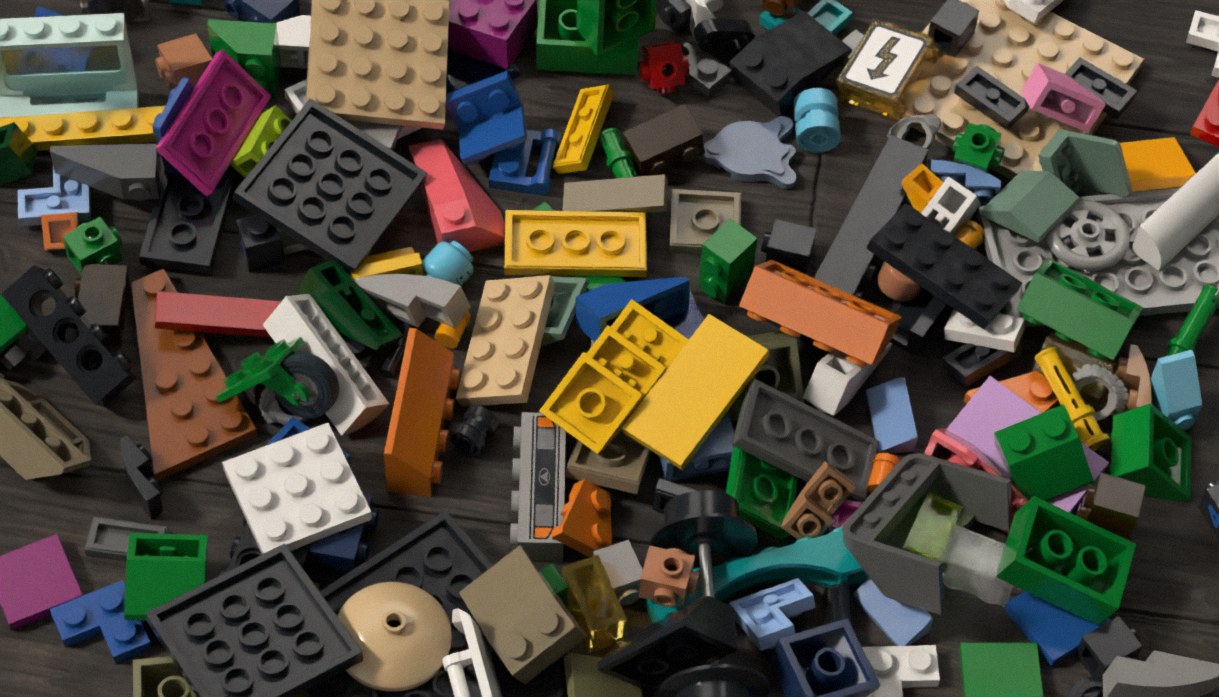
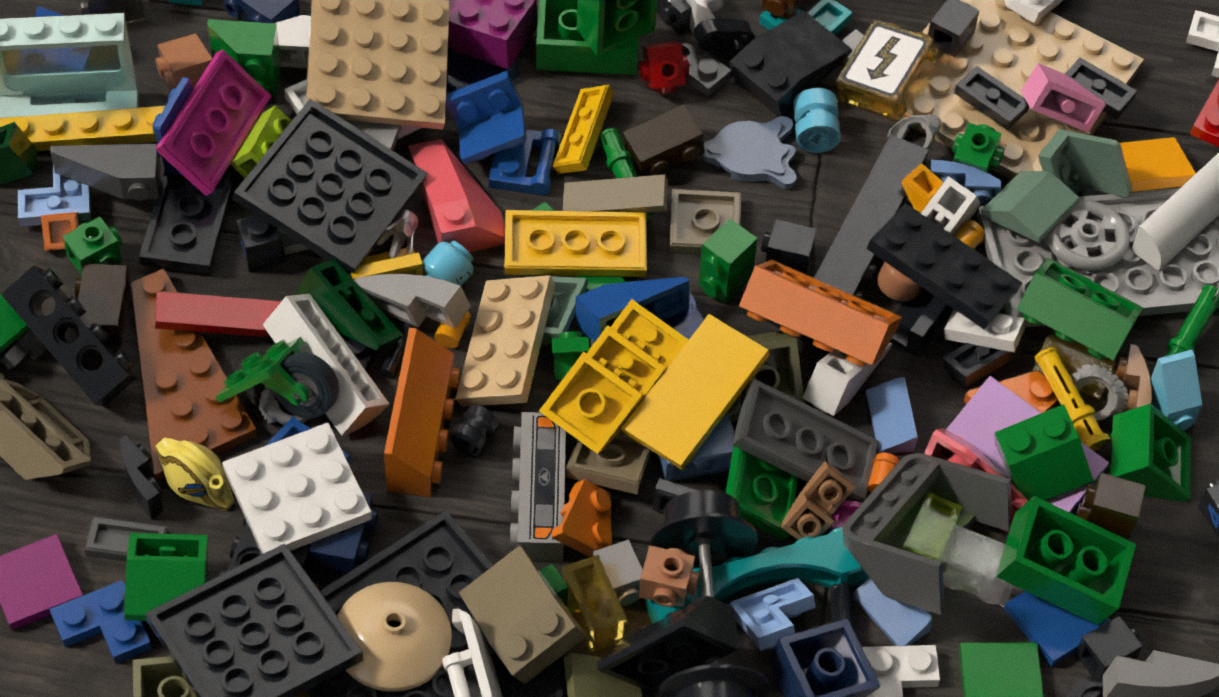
(195, 473): none -> light yellow hat
(402, 228): none -> flat silver piece
(567, 351): none -> green bracket

